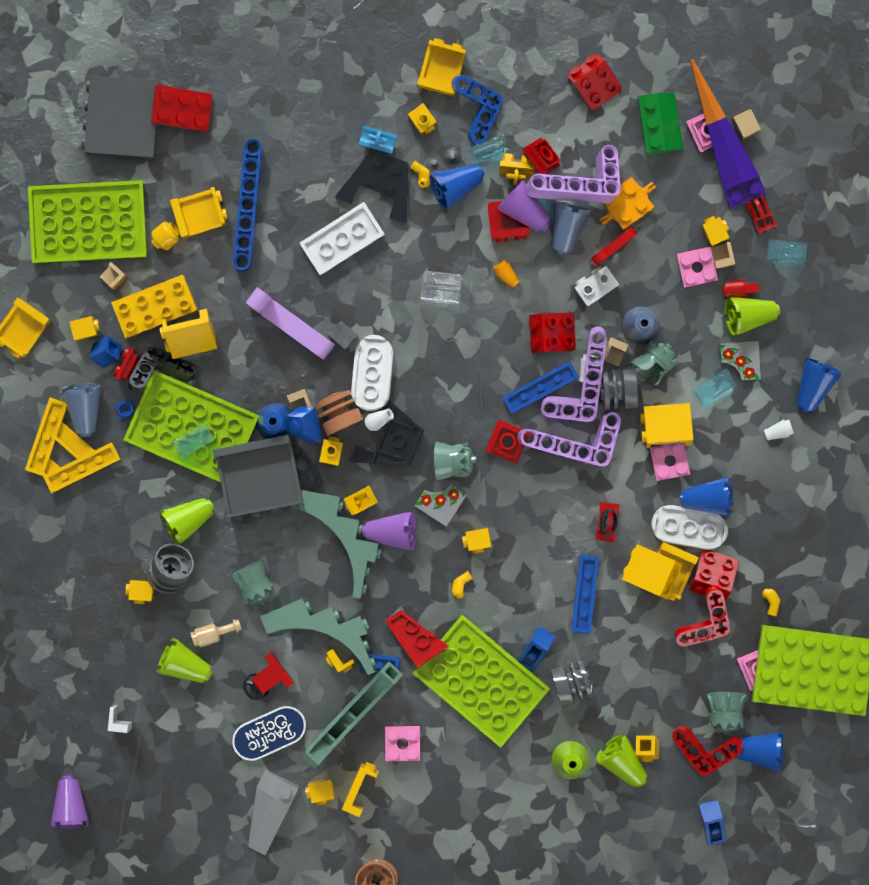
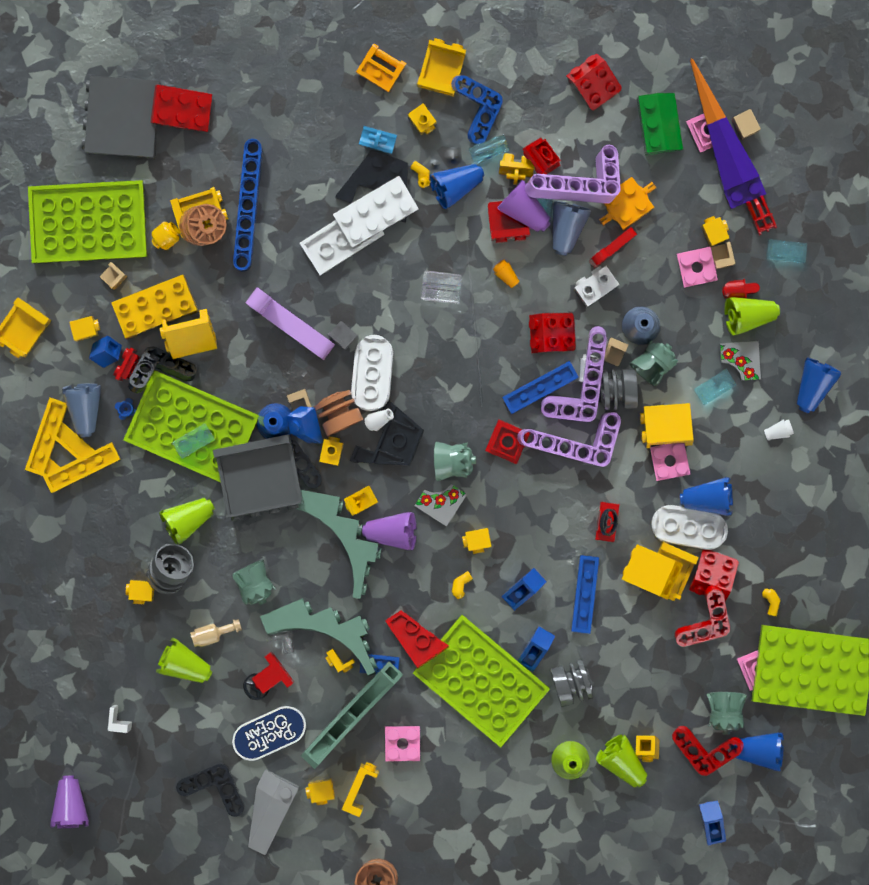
(193, 229): none -> nougat wheel
(220, 783): none -> black beam
(375, 211): none -> white plate
(376, 72): none -> light orange plate
(524, 589): none -> blue slope

